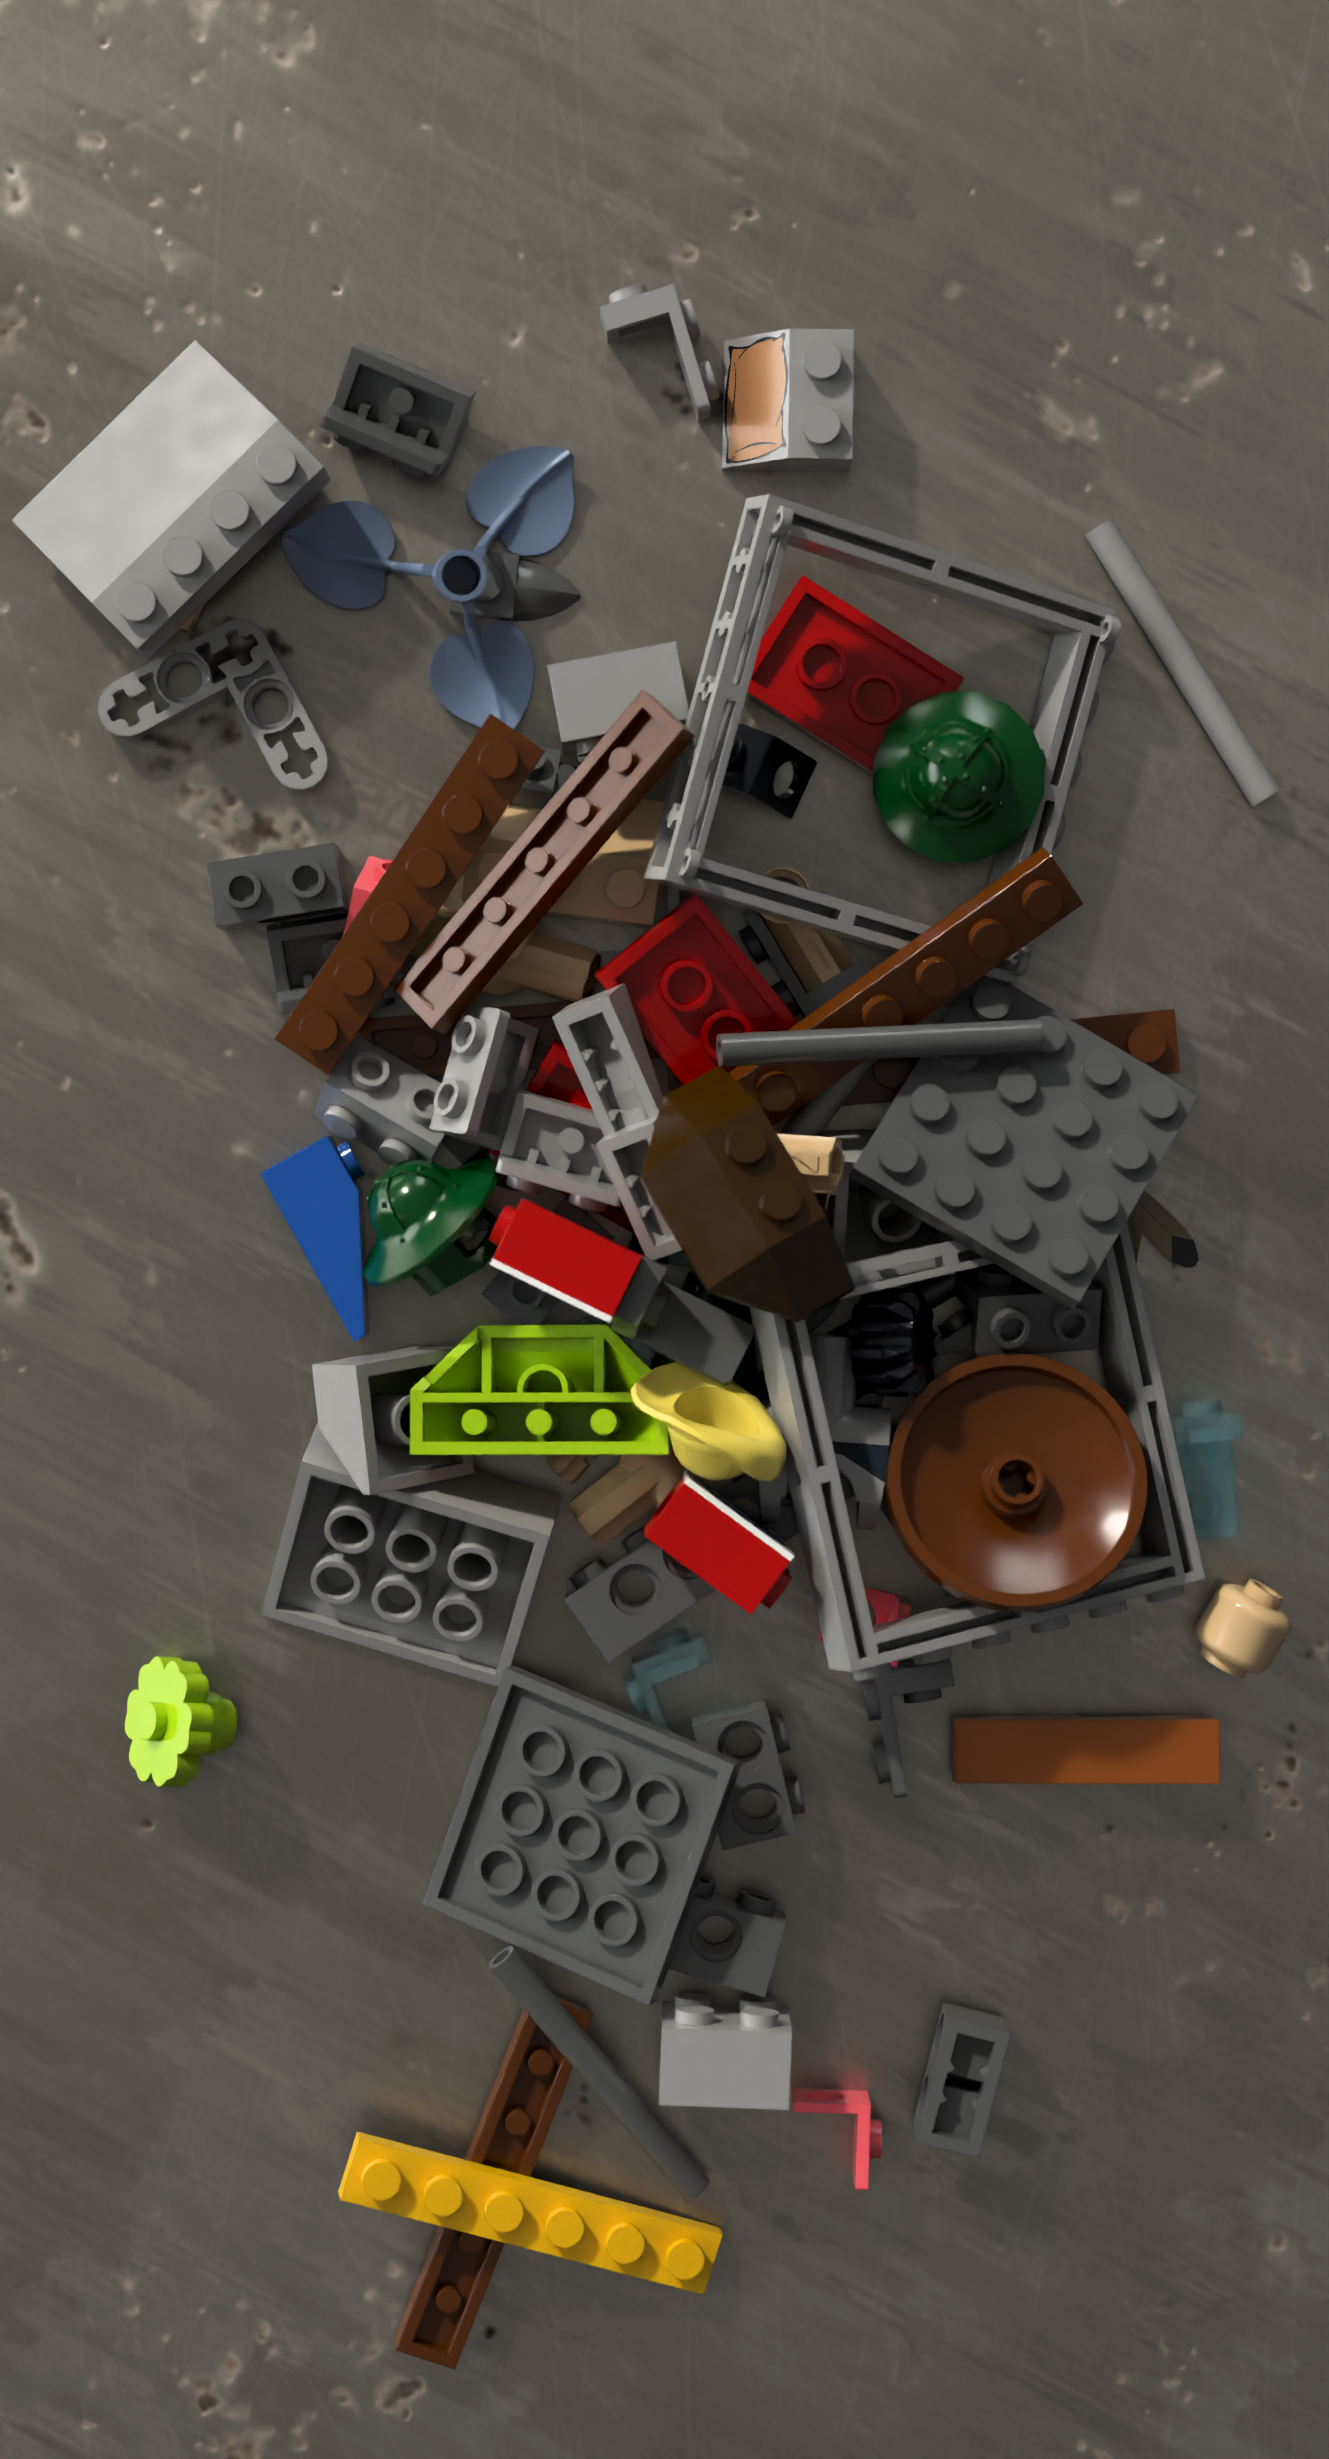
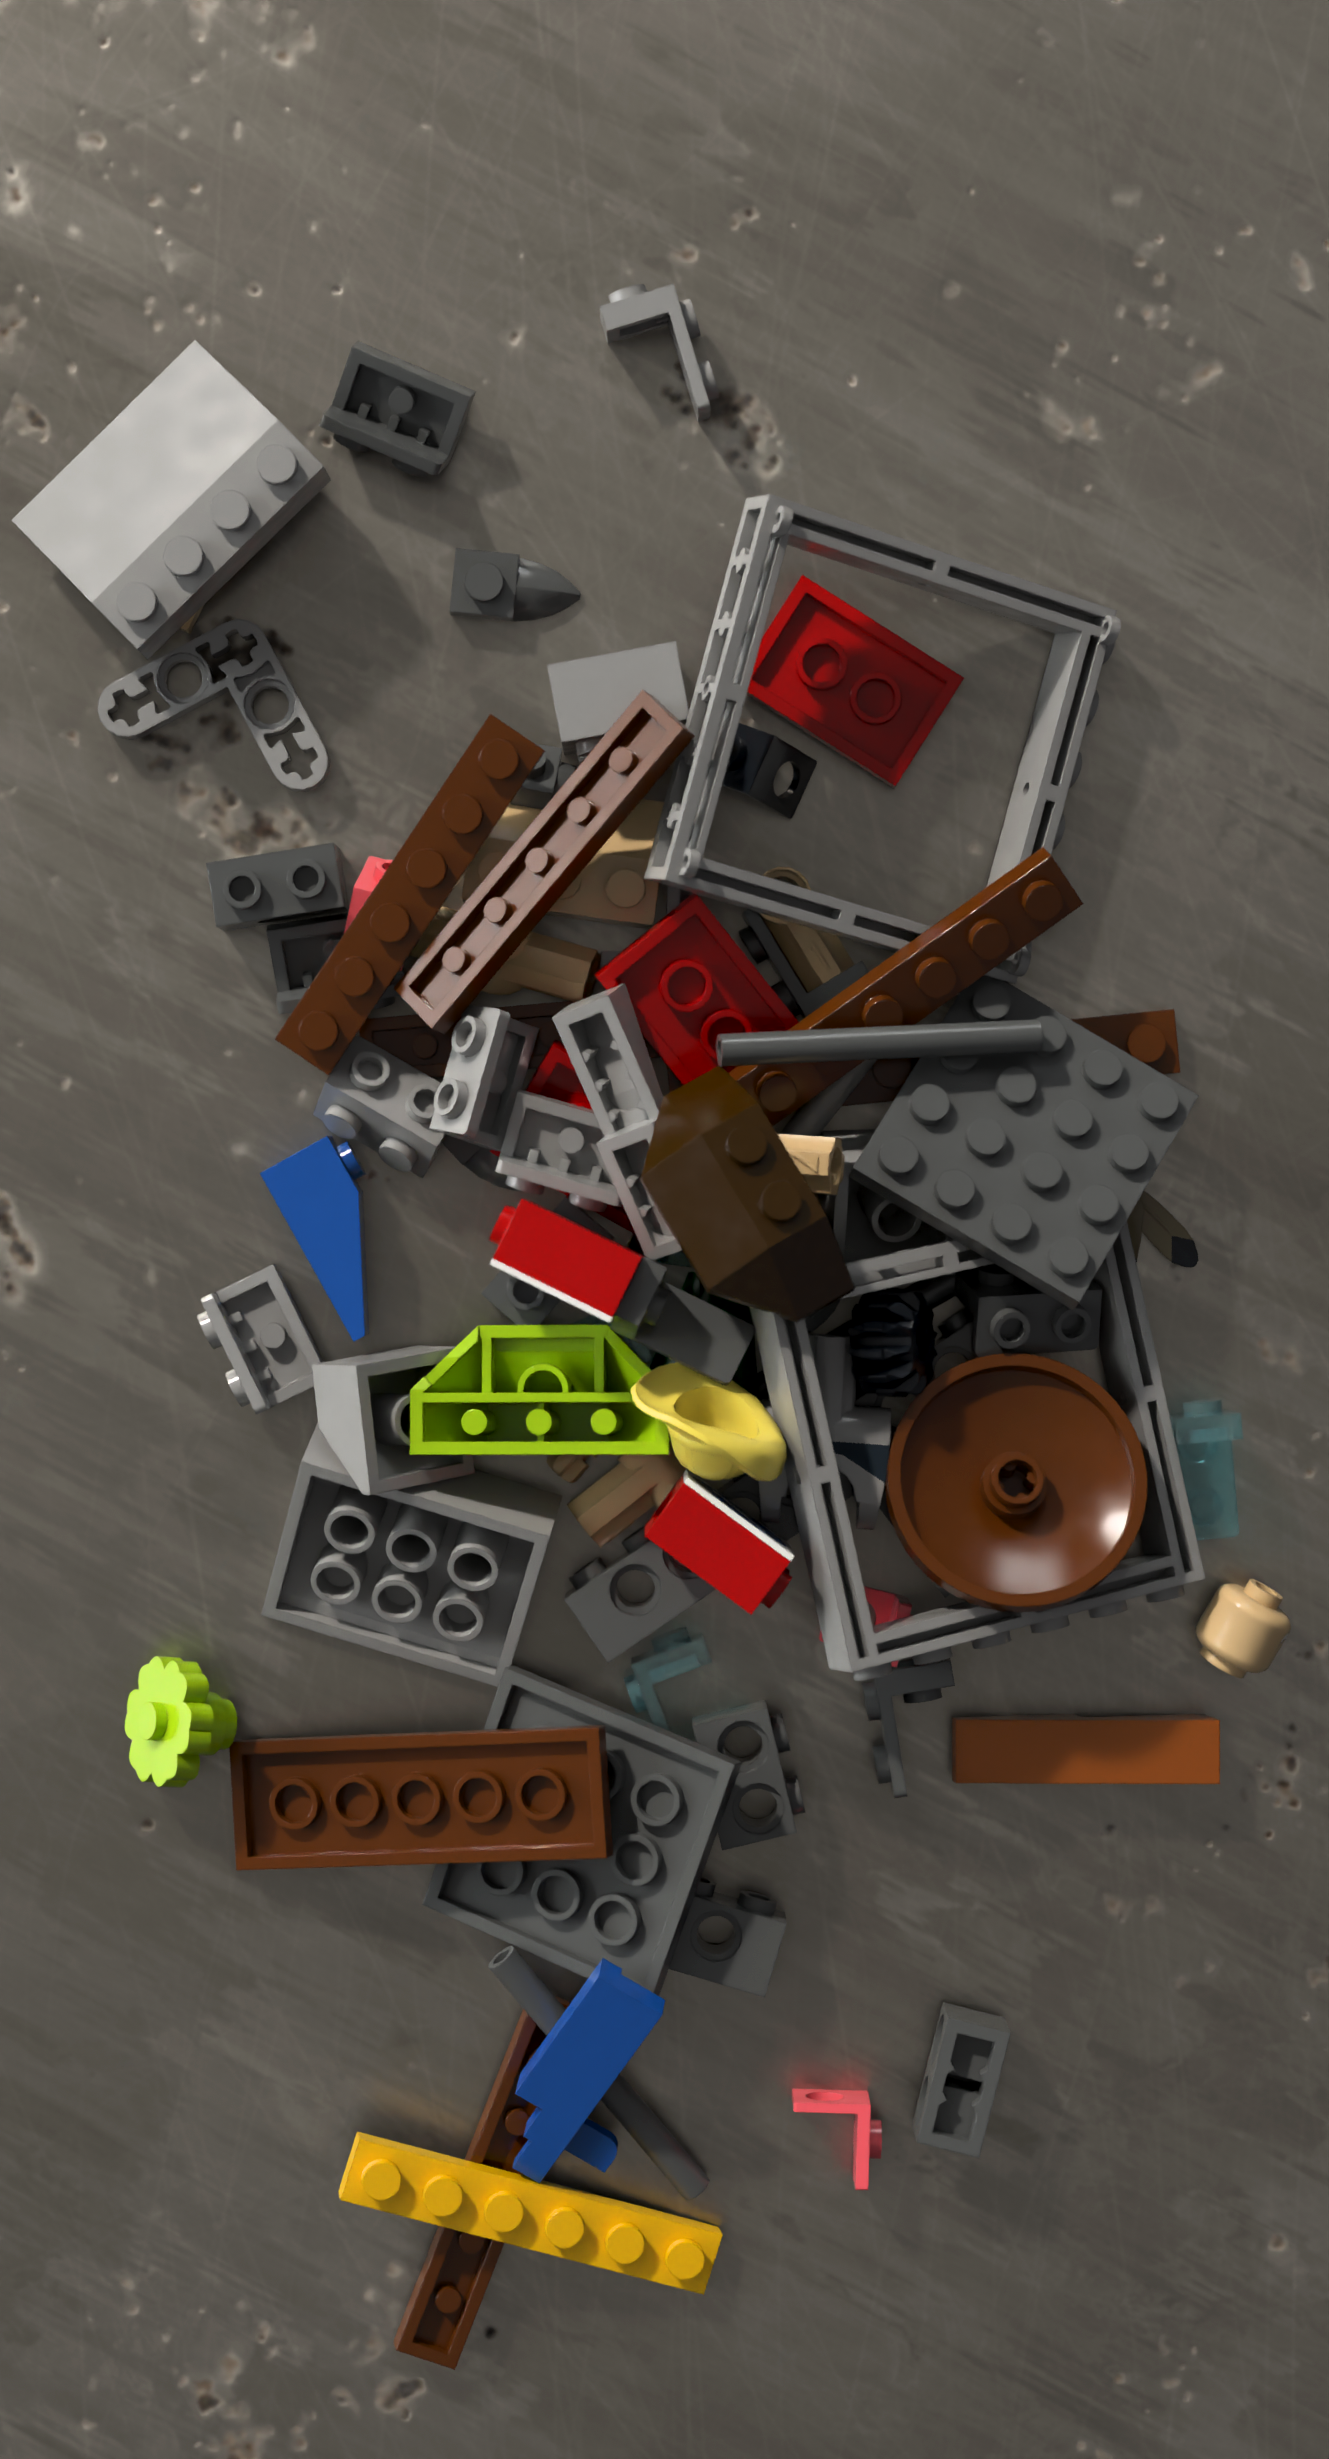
(262, 1339): none -> light grey bracket
(421, 1798): none -> reddish brown plate
(424, 1221): dark green helmet -> none
(521, 499): sand blue plant -> none
(578, 2067): none -> blue piece
(725, 2053): light grey brick -> none
(789, 401): light grey slope -> none
(959, 777): dark green helmet -> none
(1182, 662): light grey piece -> none

